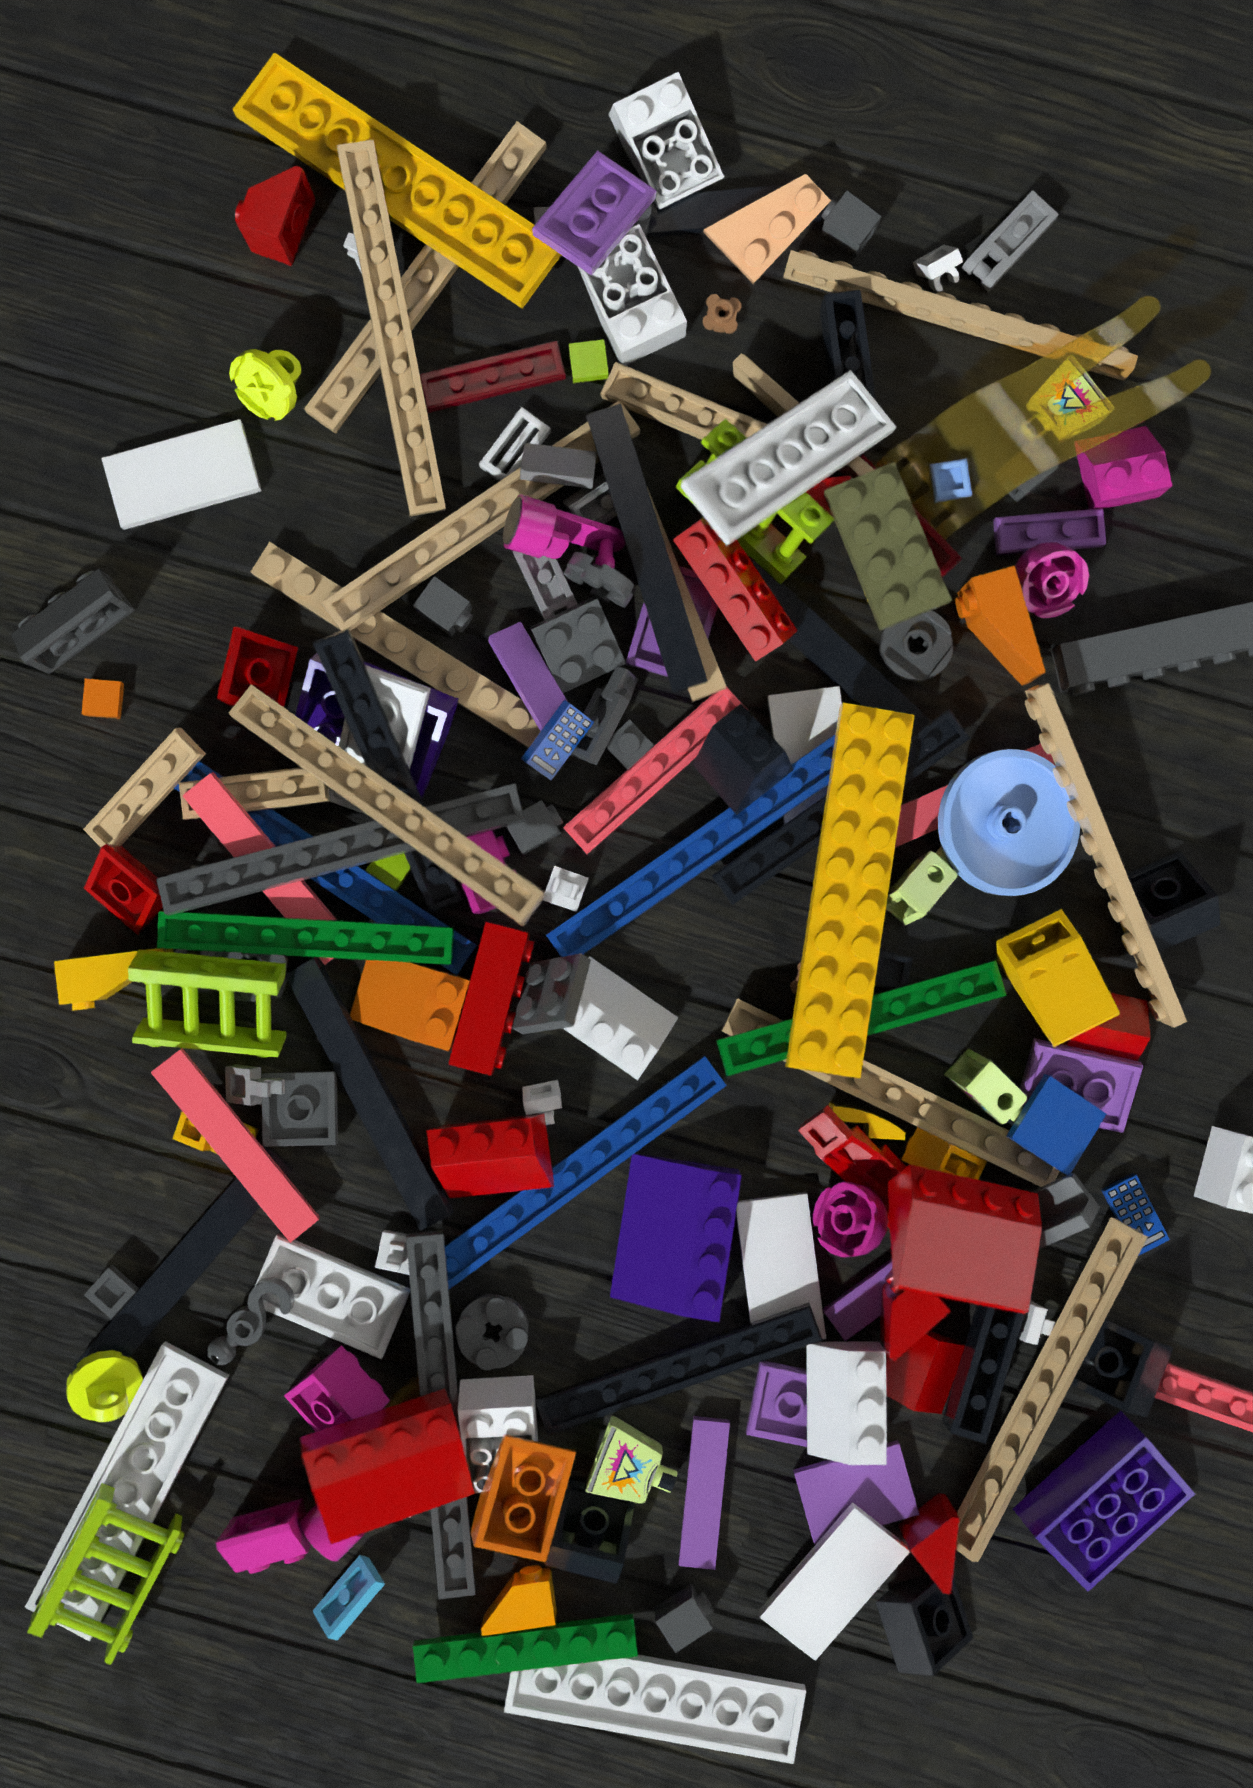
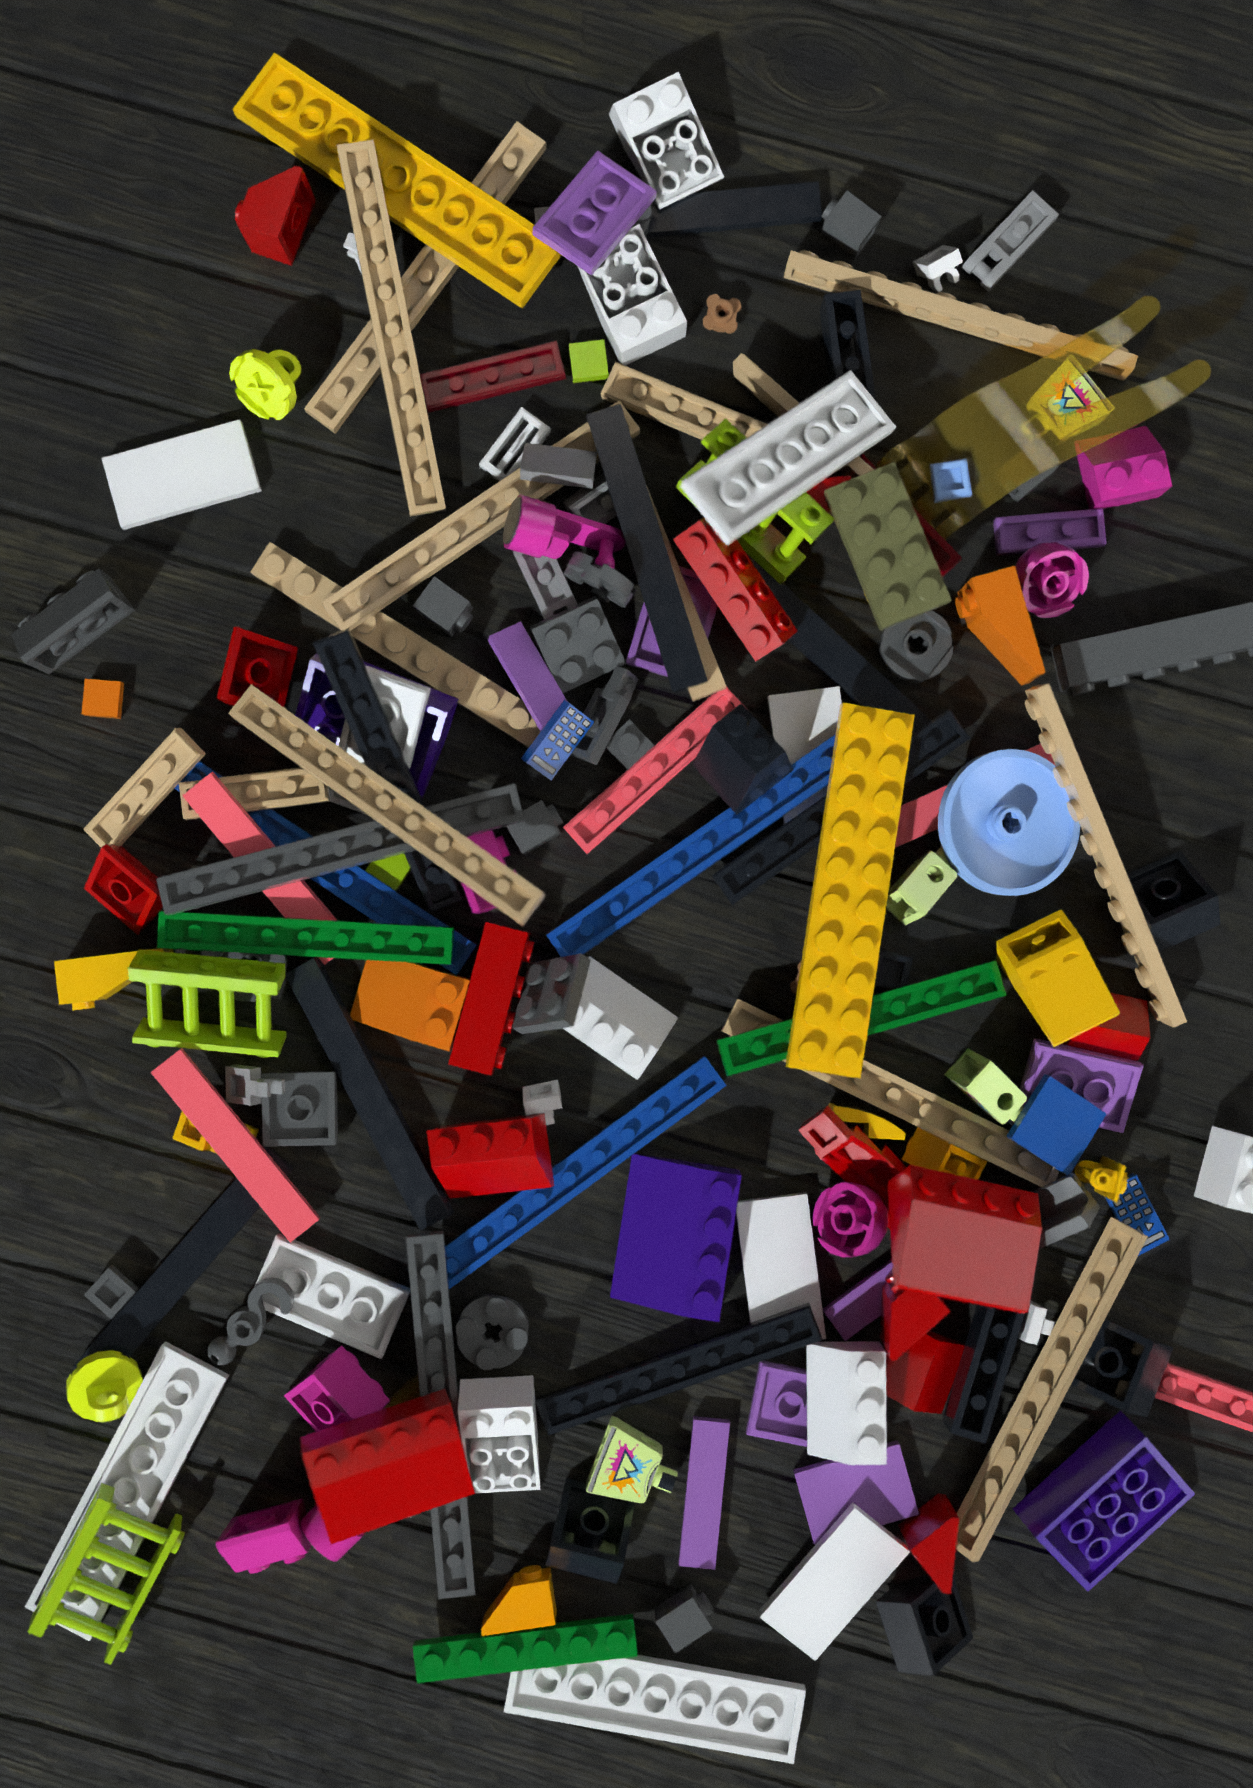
(348, 1597): medium azure plate -> none
(393, 1252): white tile -> none
(522, 1498): orange slope -> none
(565, 888): white tile -> none
(767, 226): light nougat wing -> none
(1106, 1177): none -> yellow hinge

